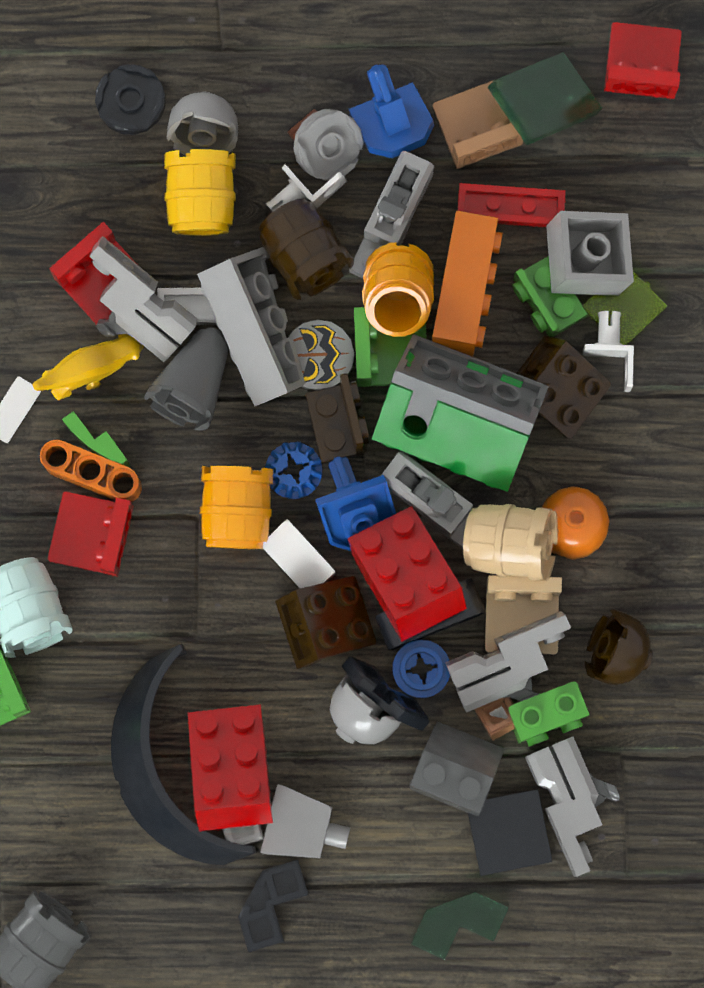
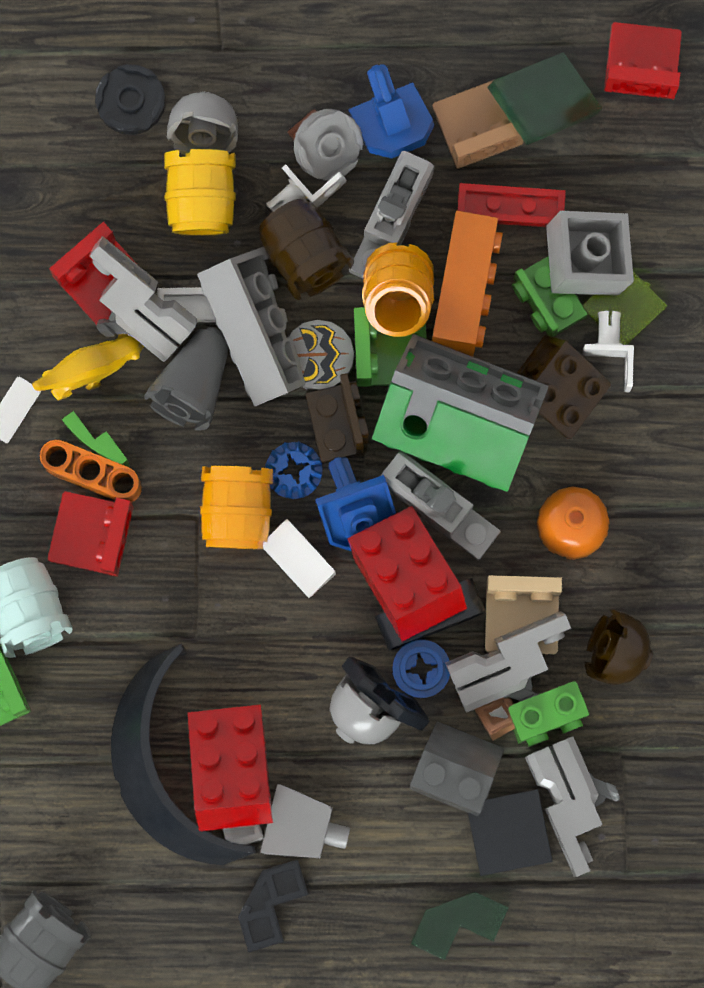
(325, 621): dark brown bracket -> none
(511, 541): tan piece -> none

